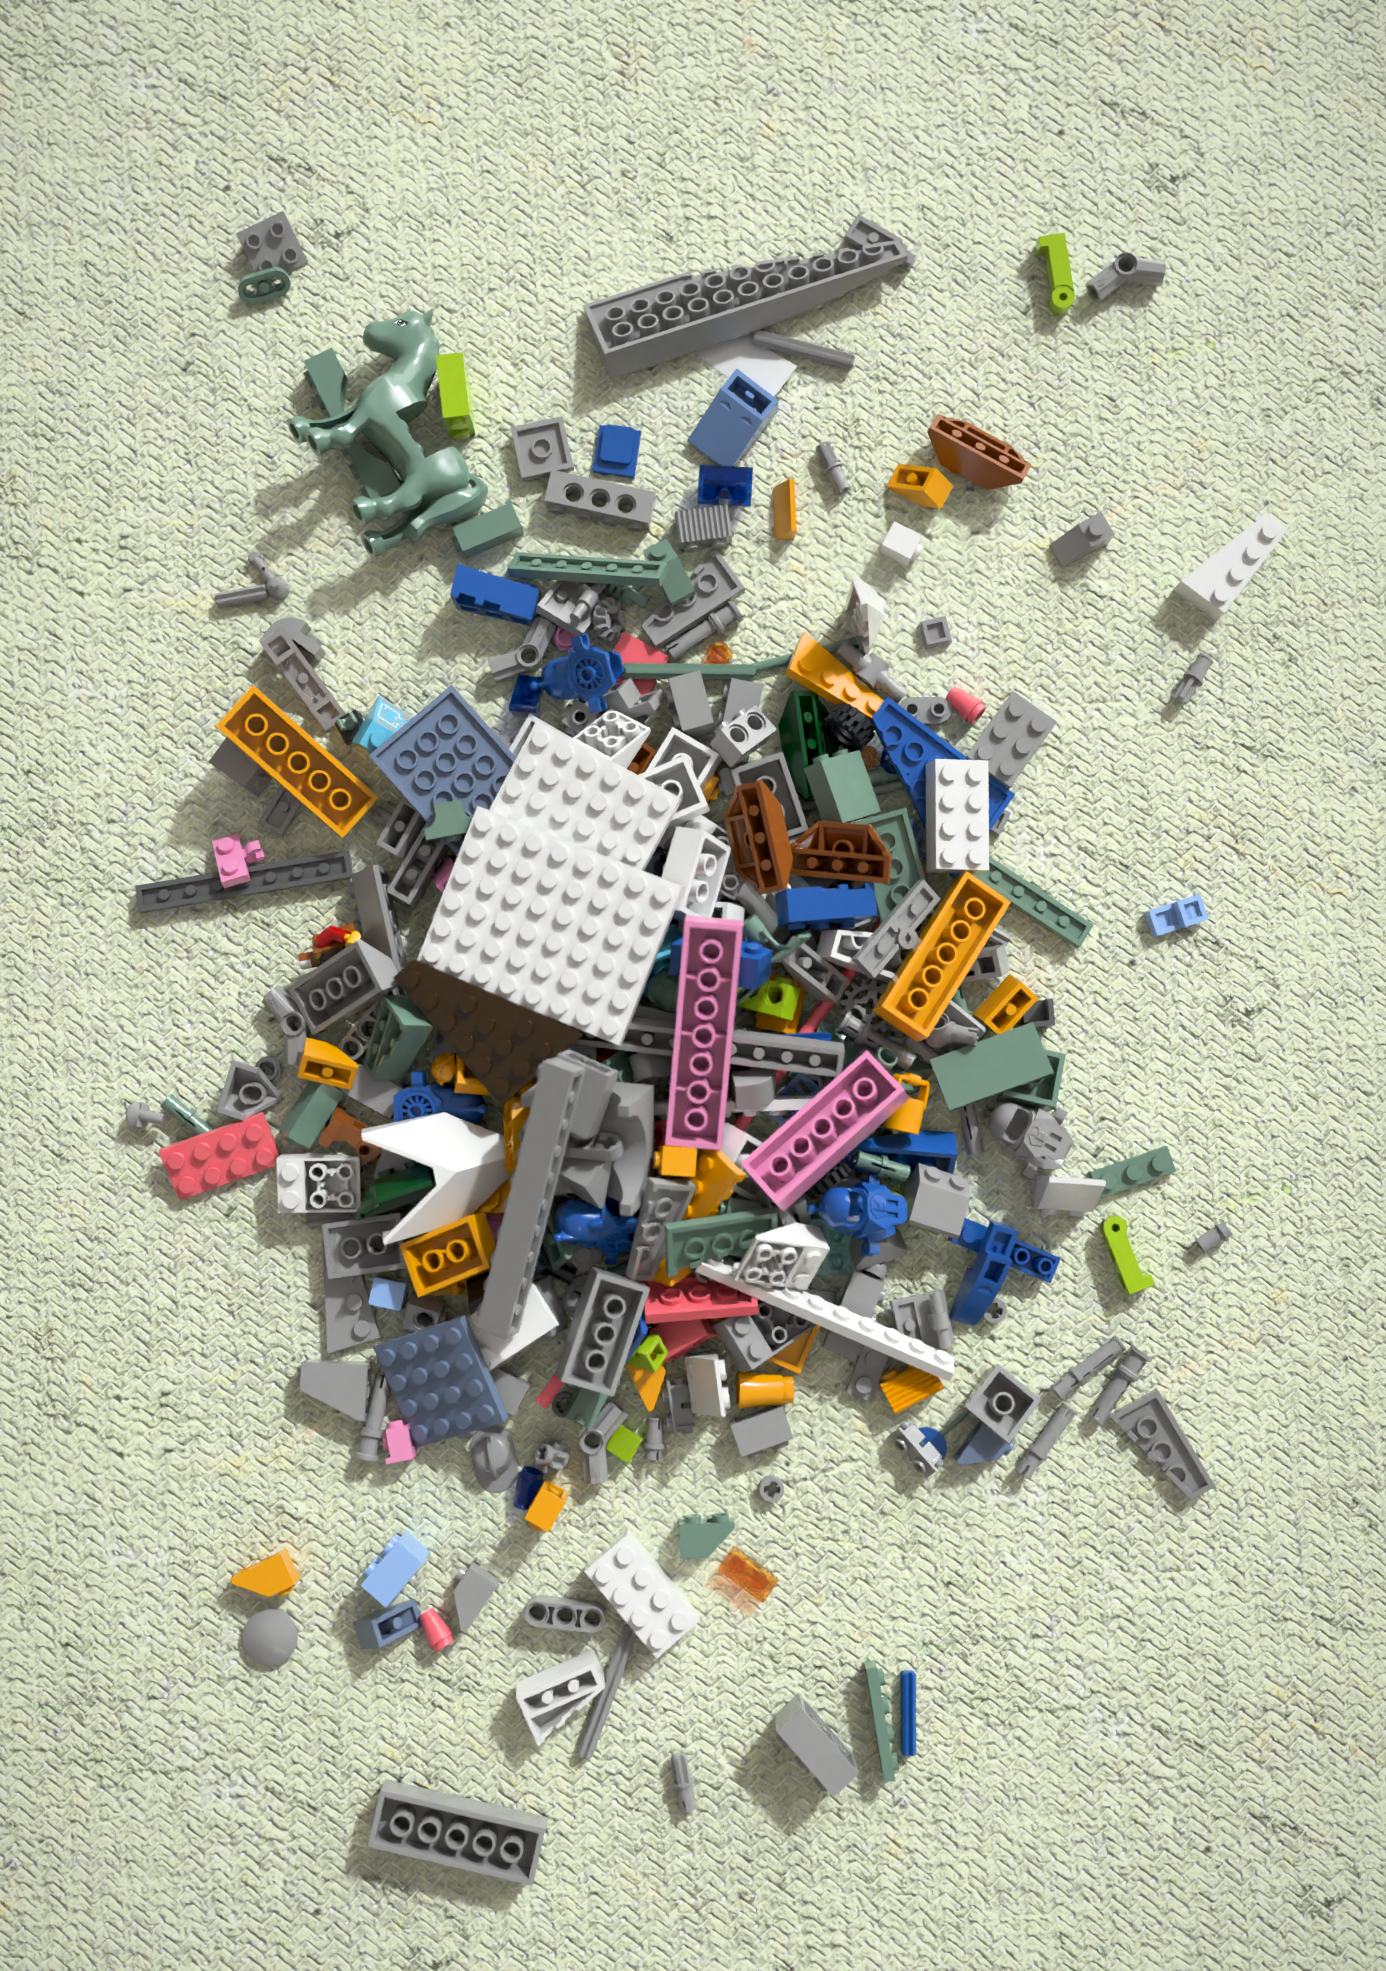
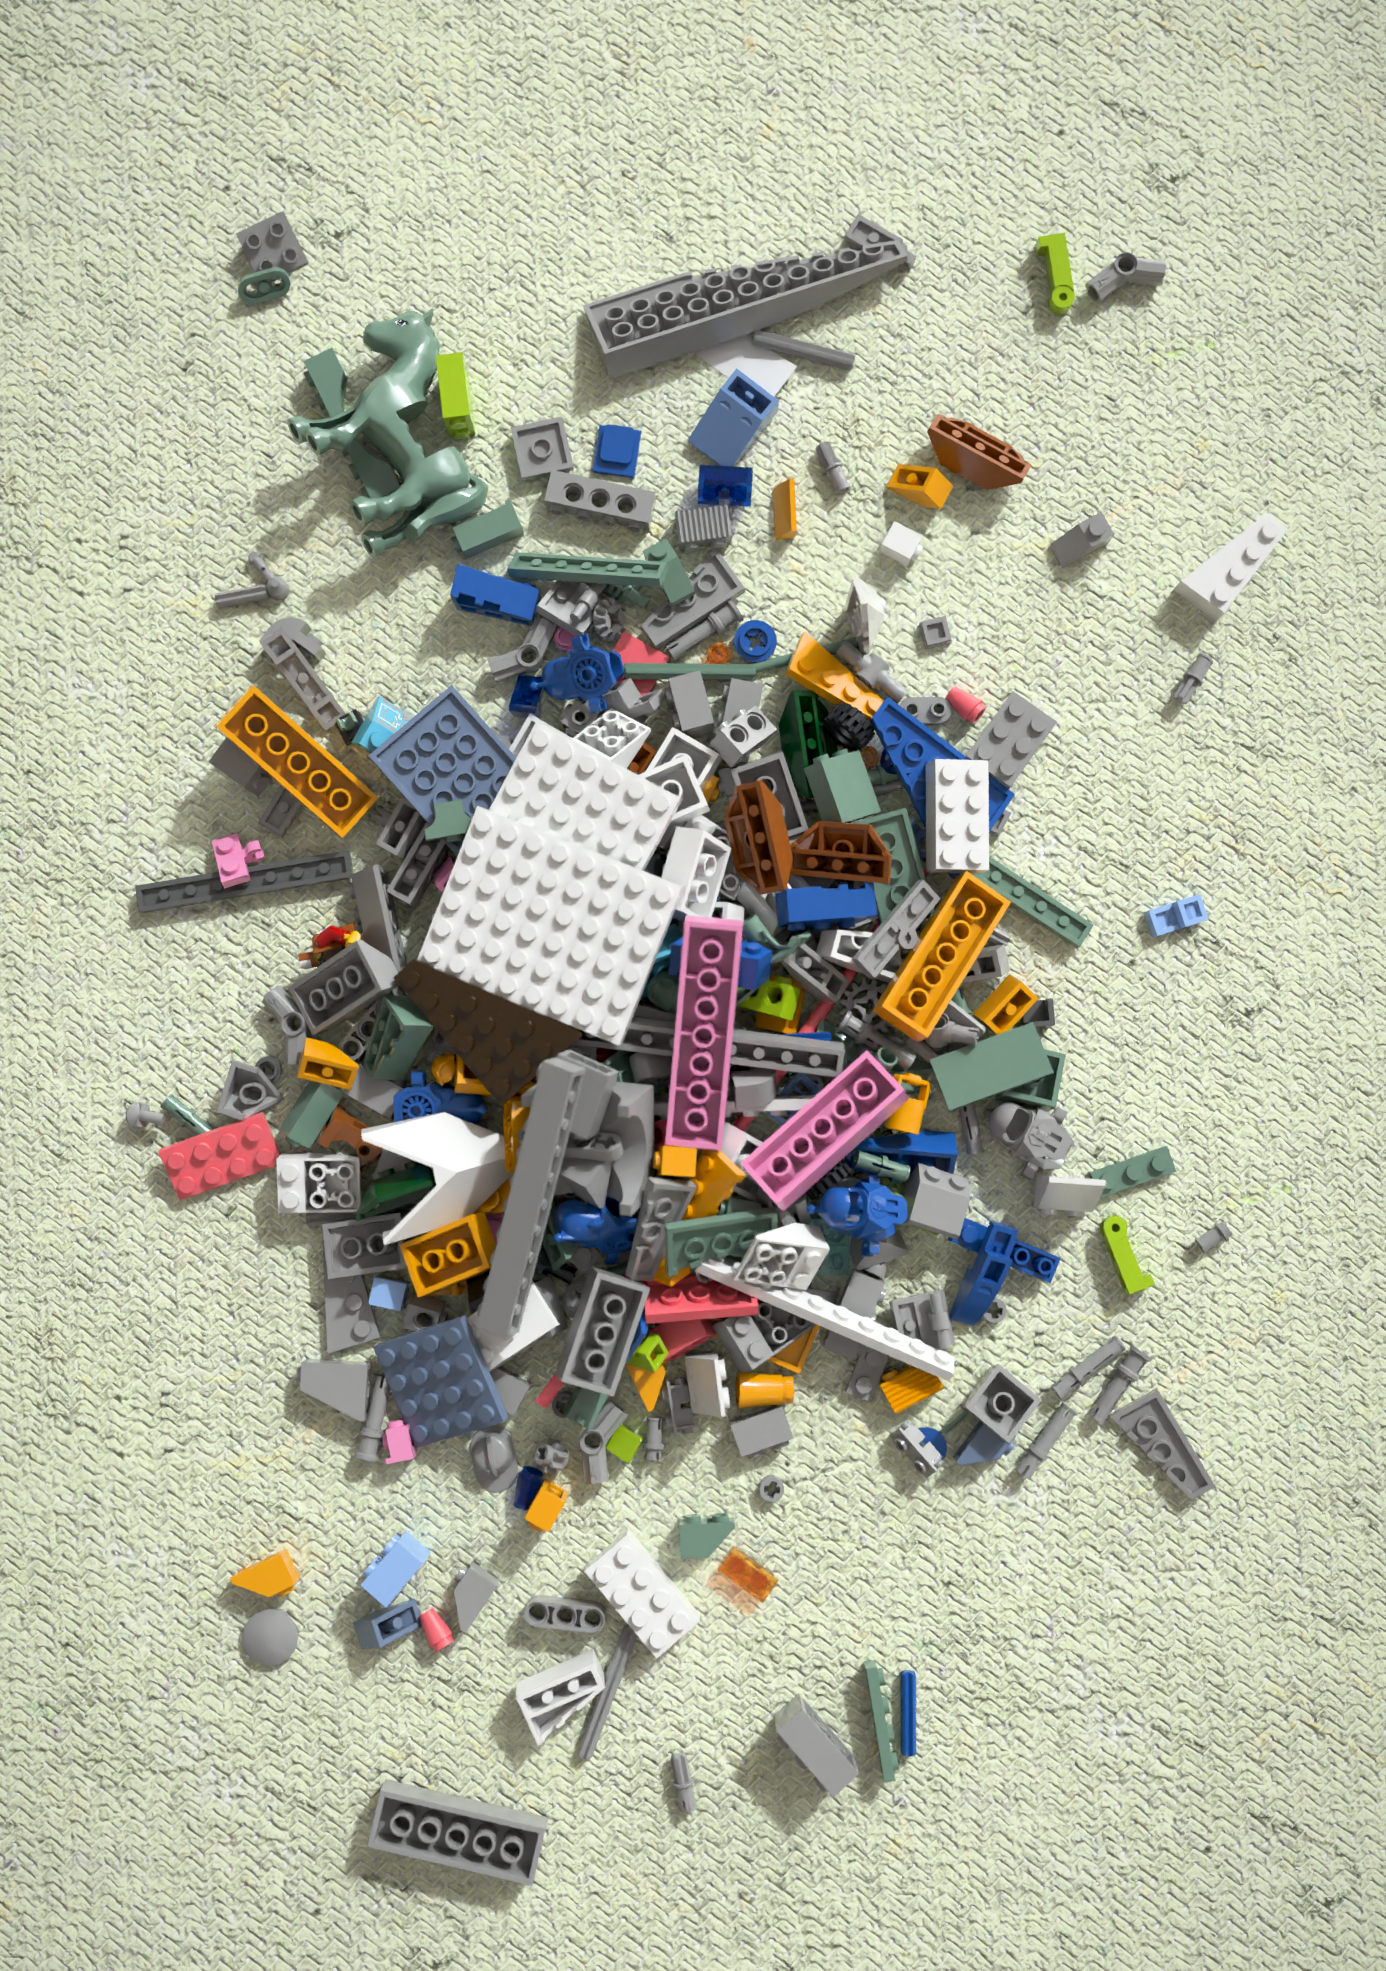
(753, 629): none -> blue gear

